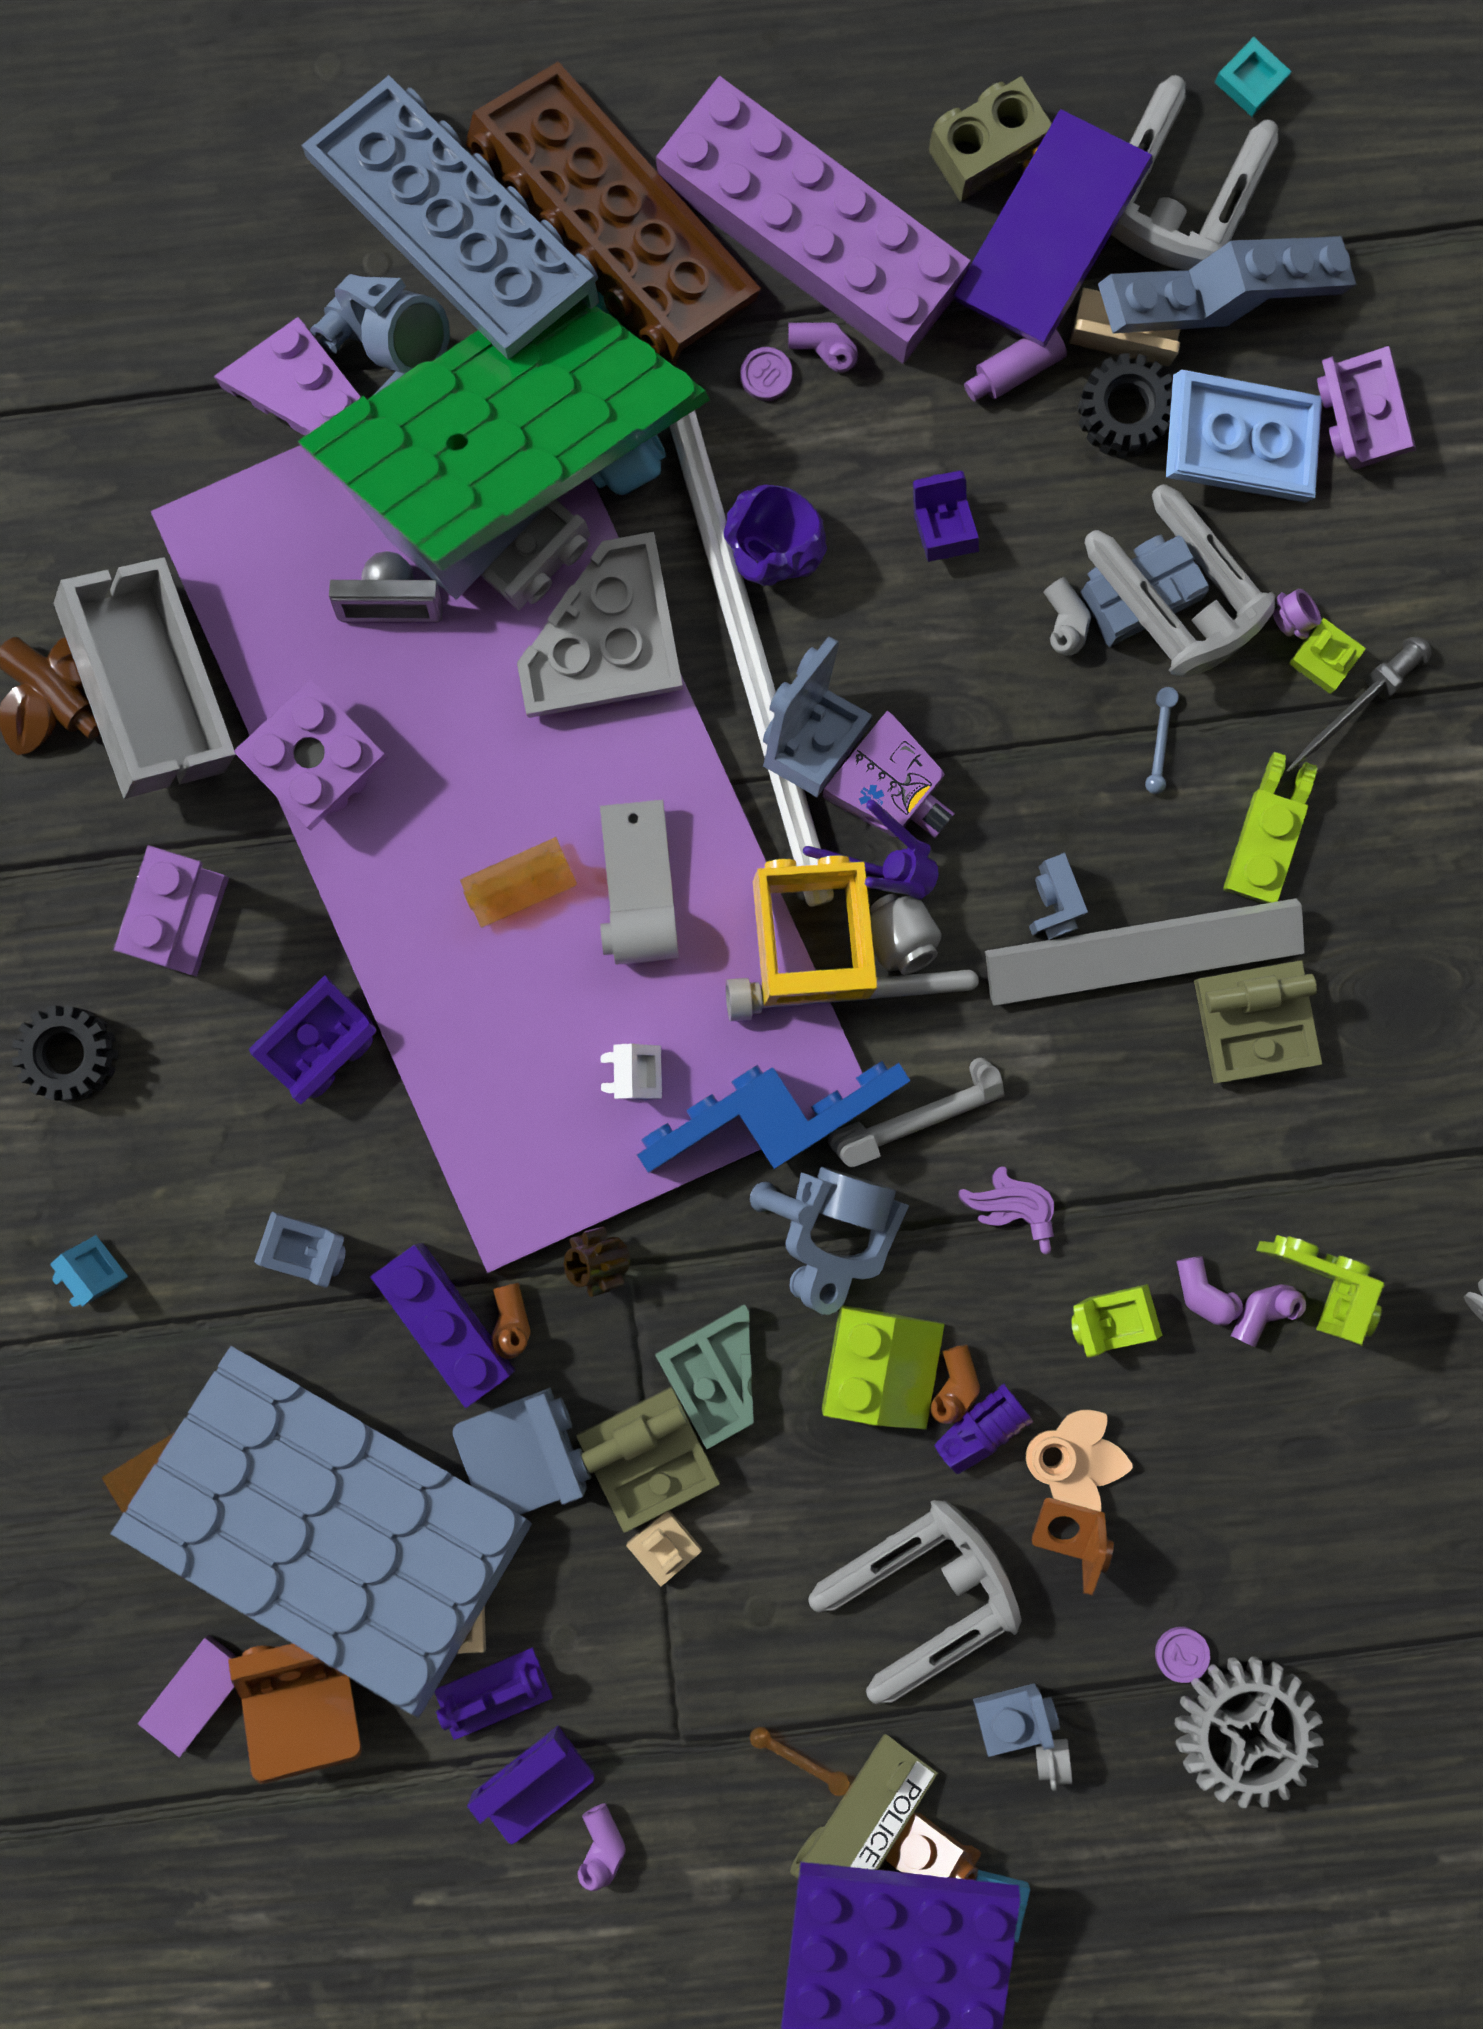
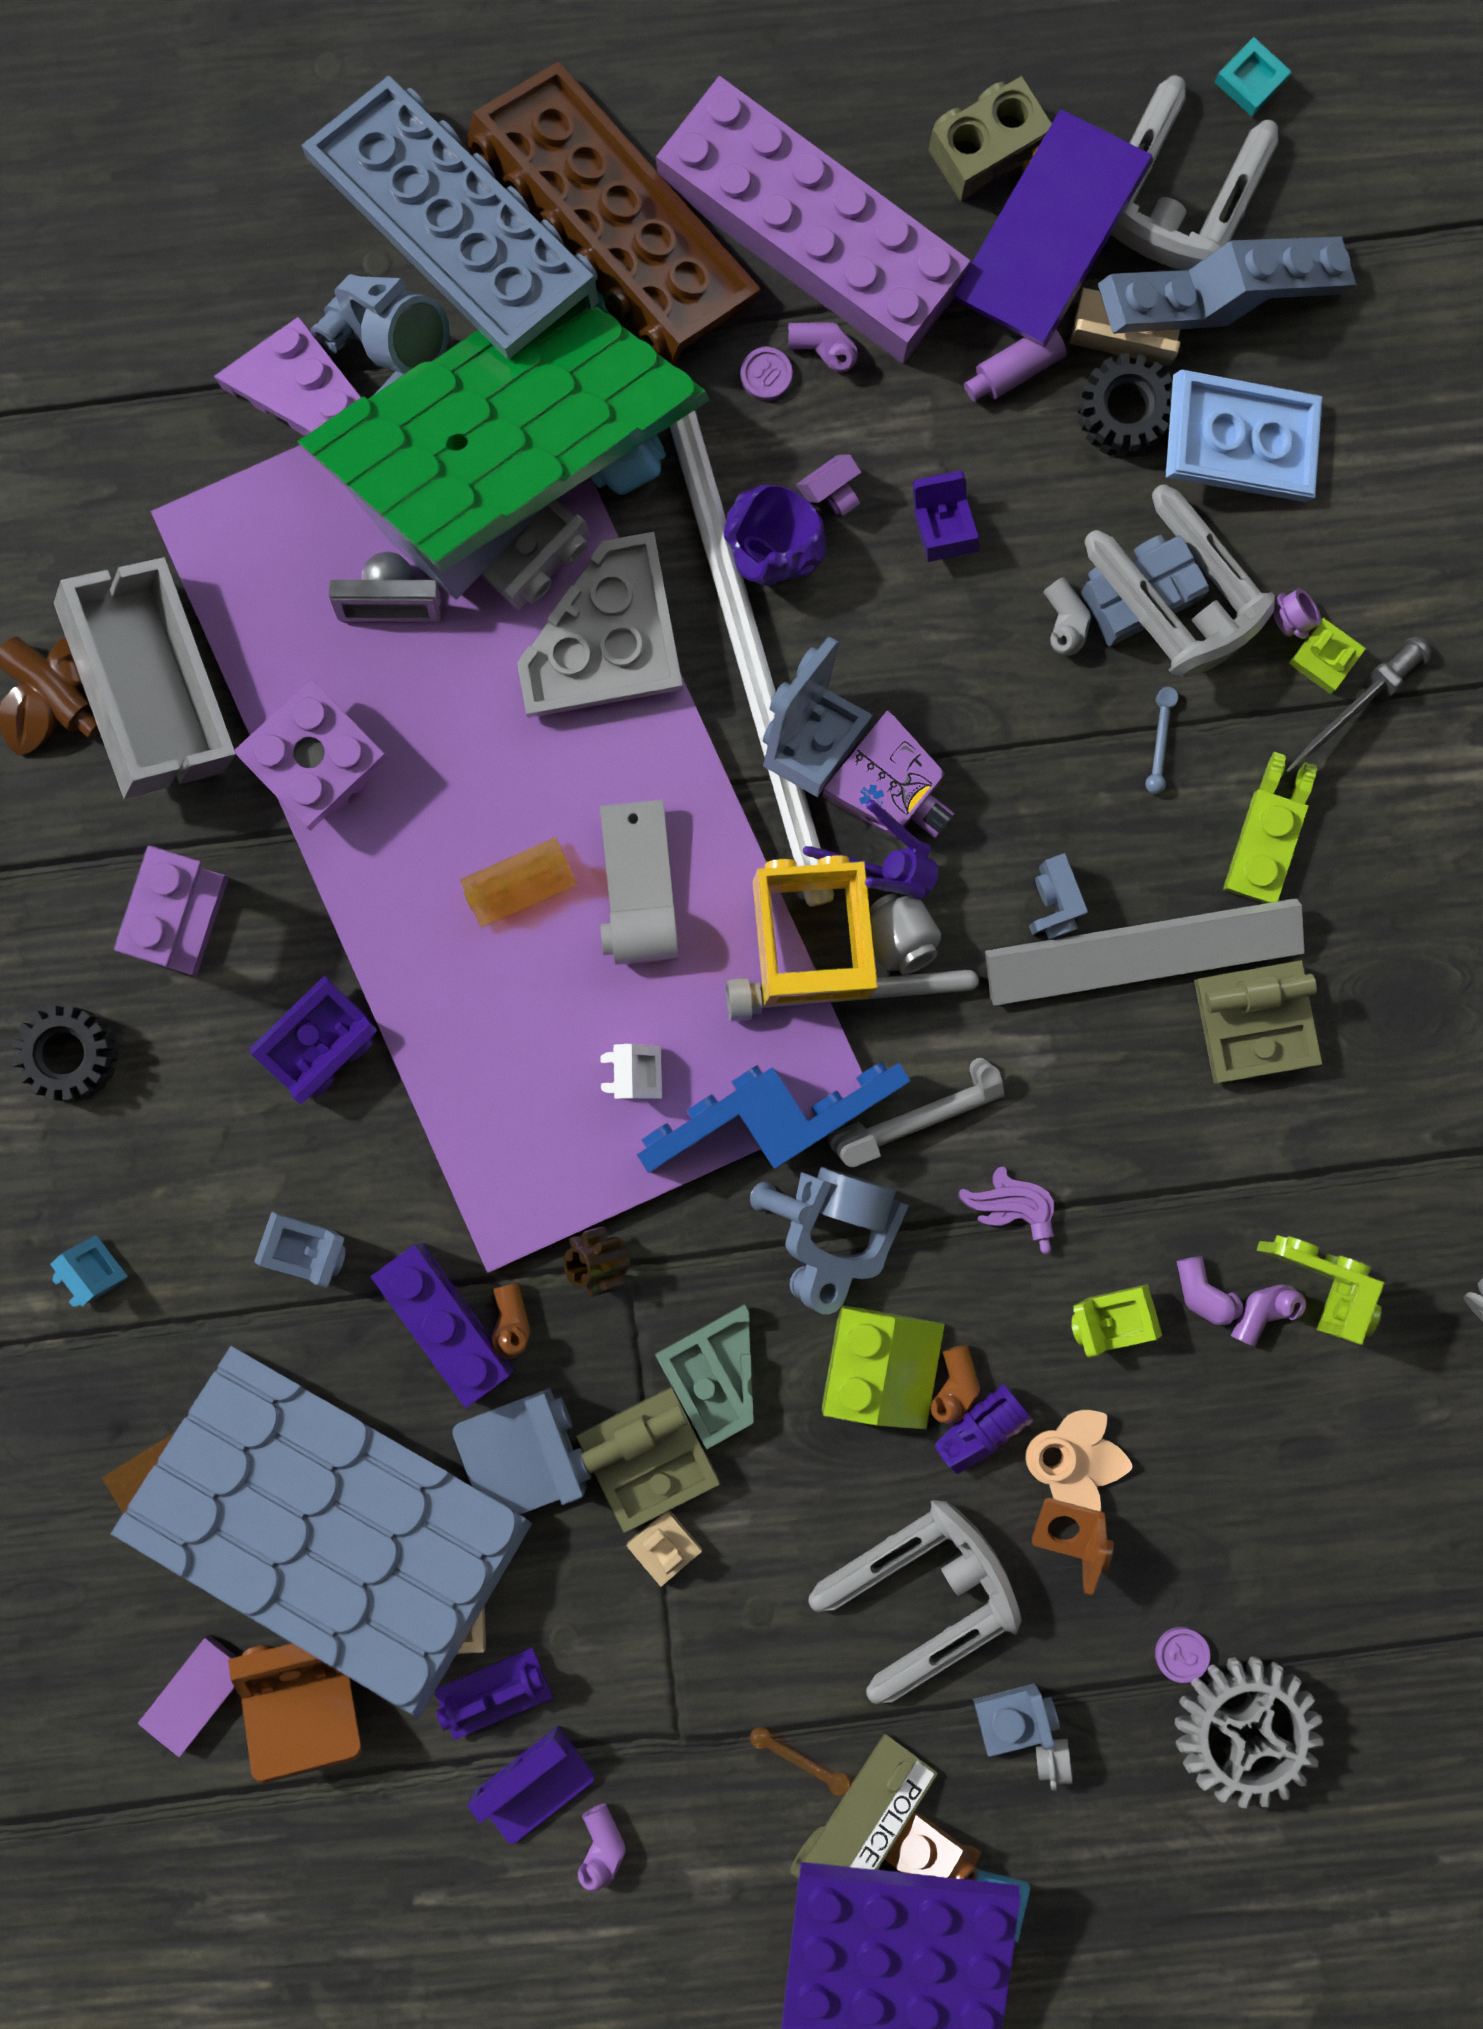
(831, 484): none -> medium lavender tile
(1366, 408): medium lavender bracket -> none

